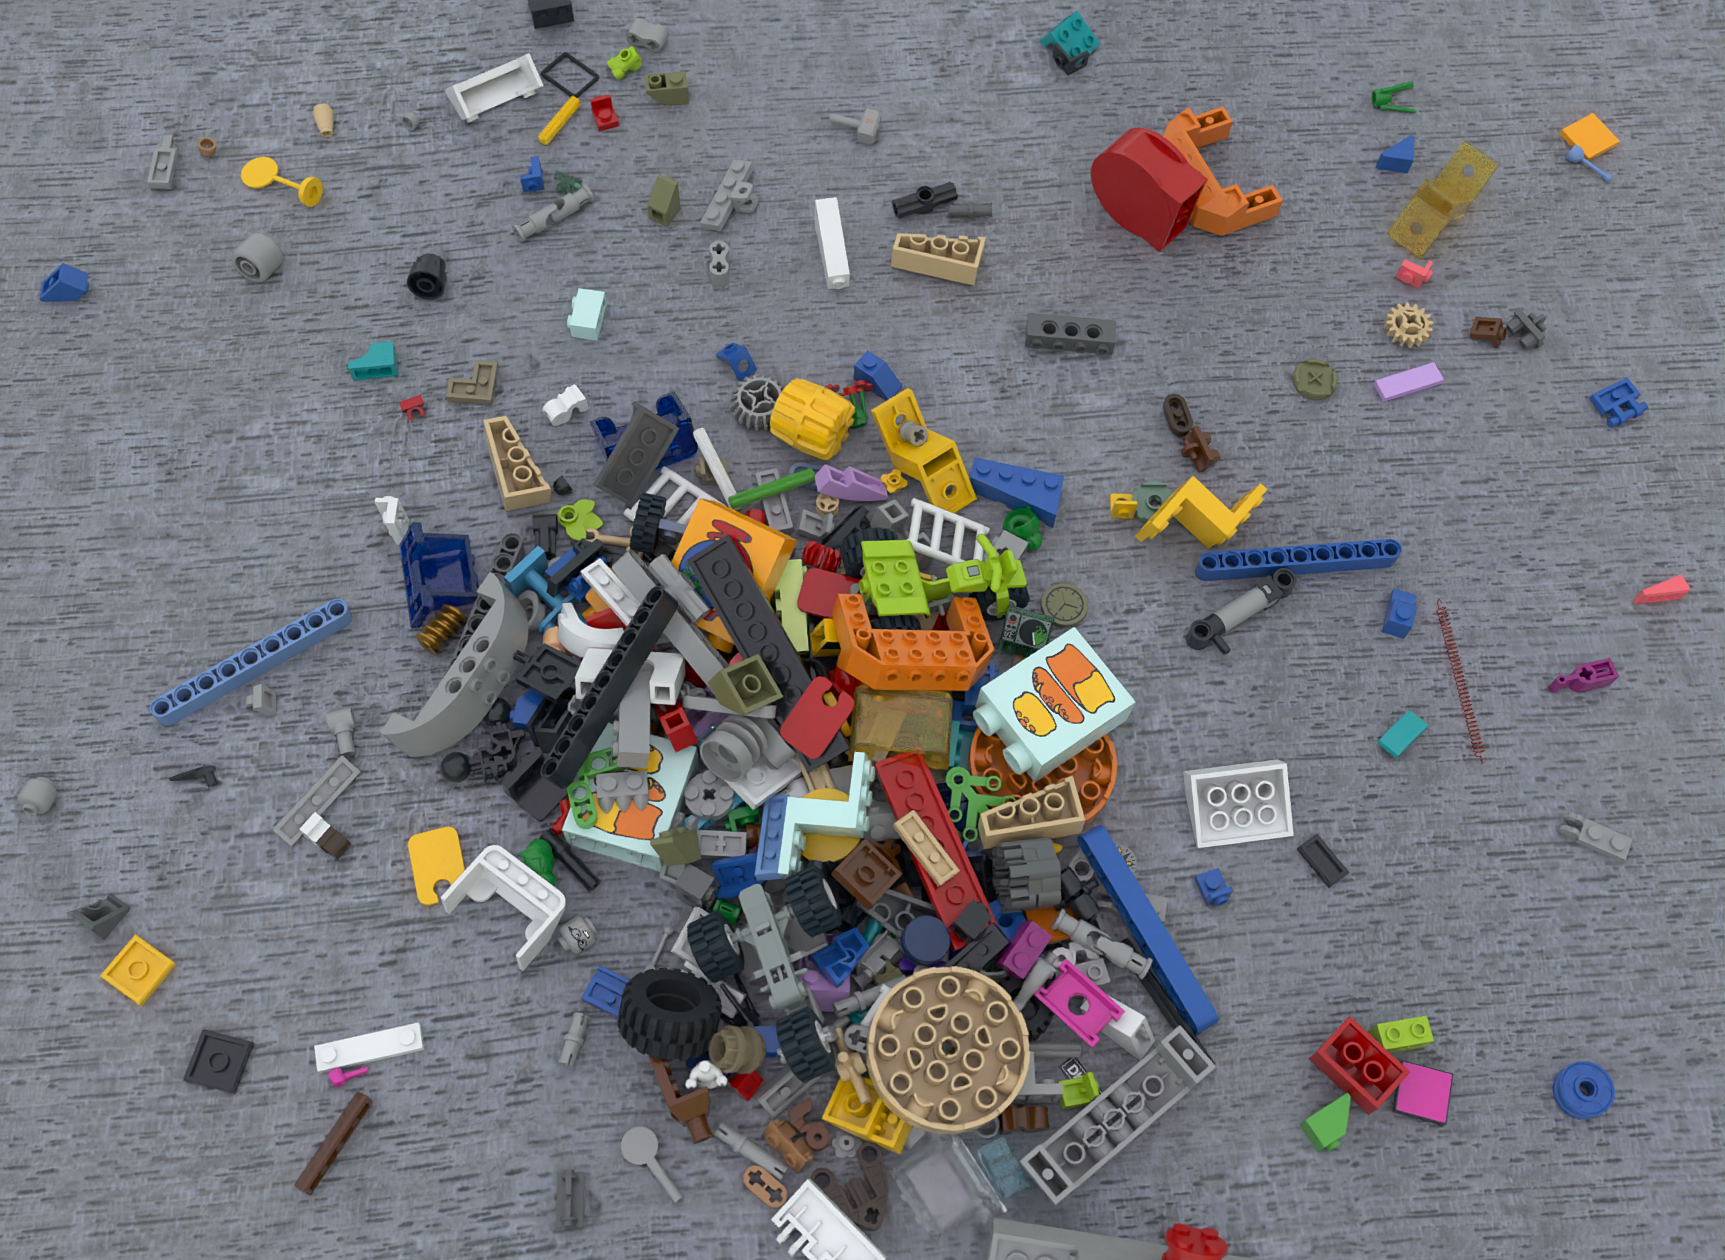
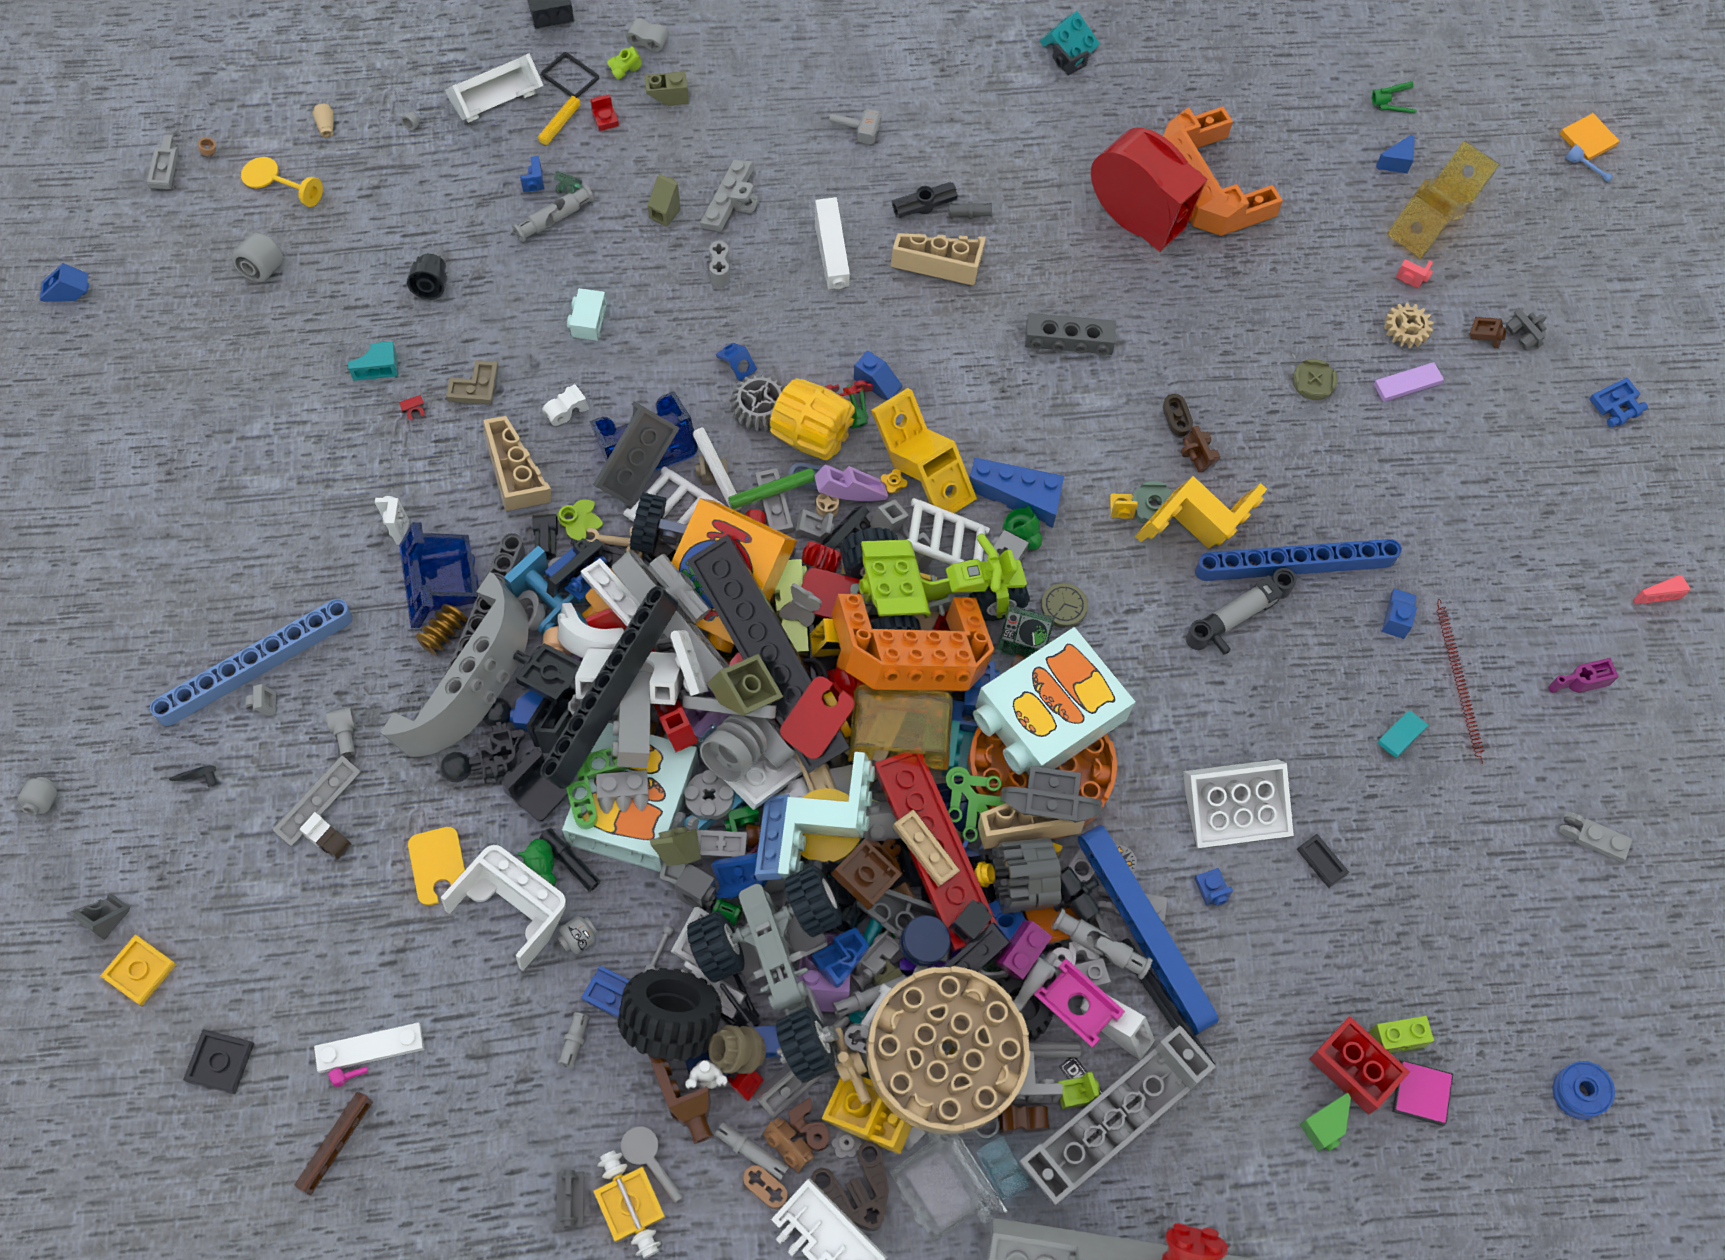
(561, 486): black hinge -> none
(565, 807): red arm -> none
(629, 1204): none -> yellow plate
(688, 662): none -> white hinge
(801, 606): none -> light grey animal
(911, 432): light grey bush -> none
(985, 874): none -> yellow plate
(1052, 795): none -> dark grey plate

